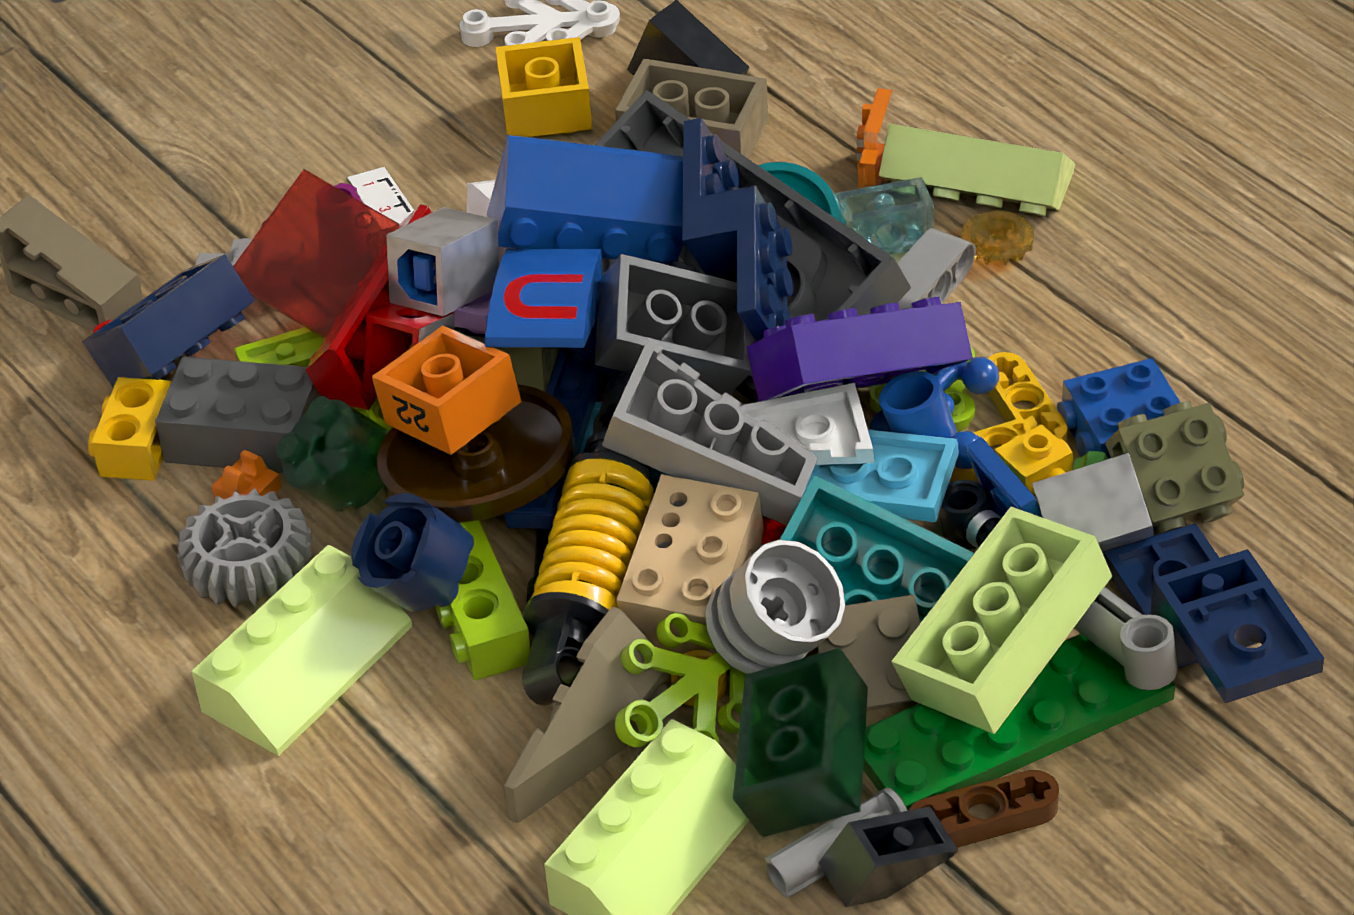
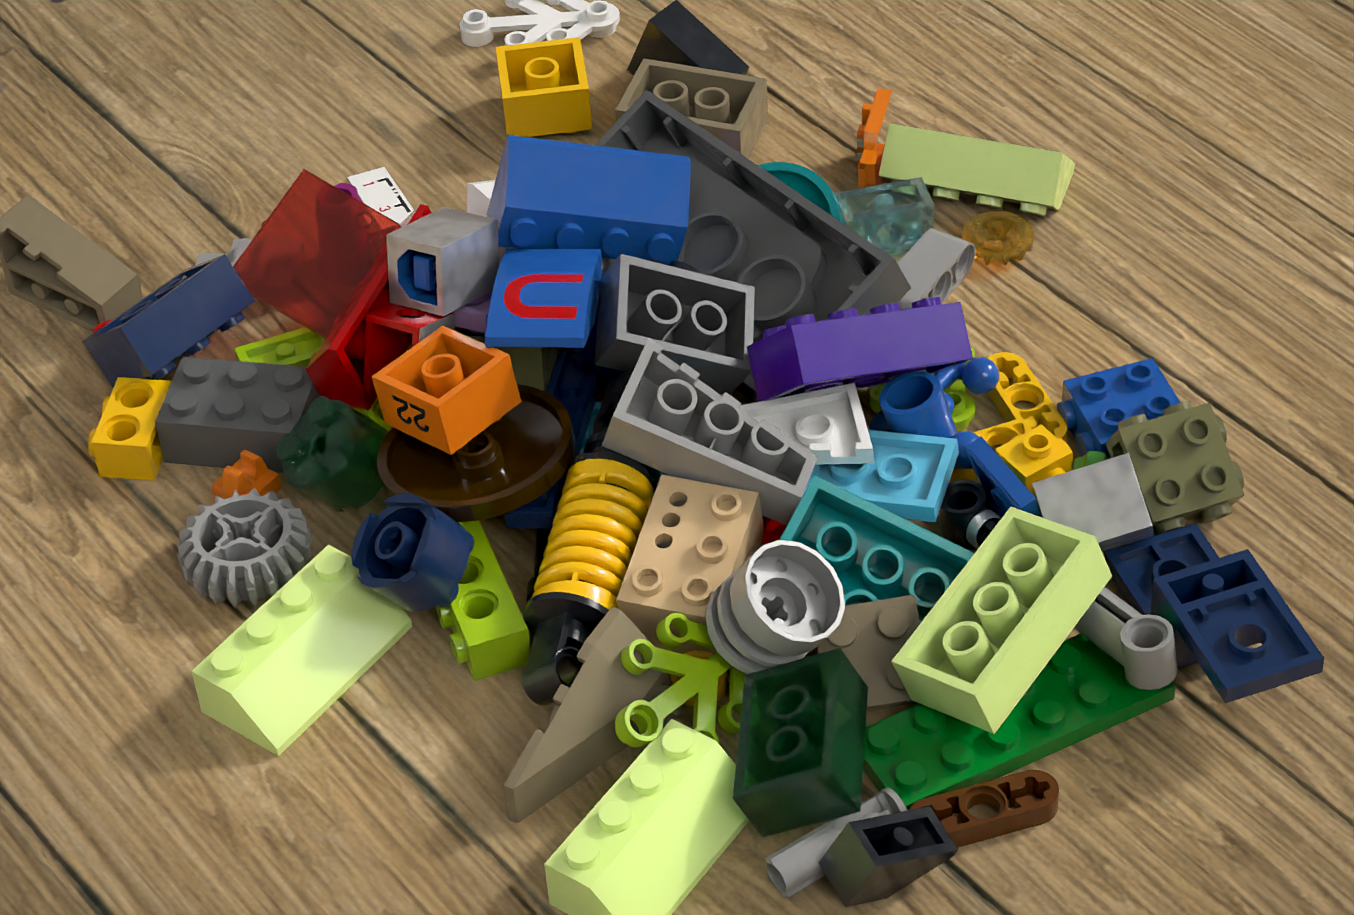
(734, 231): dark blue bracket -> none

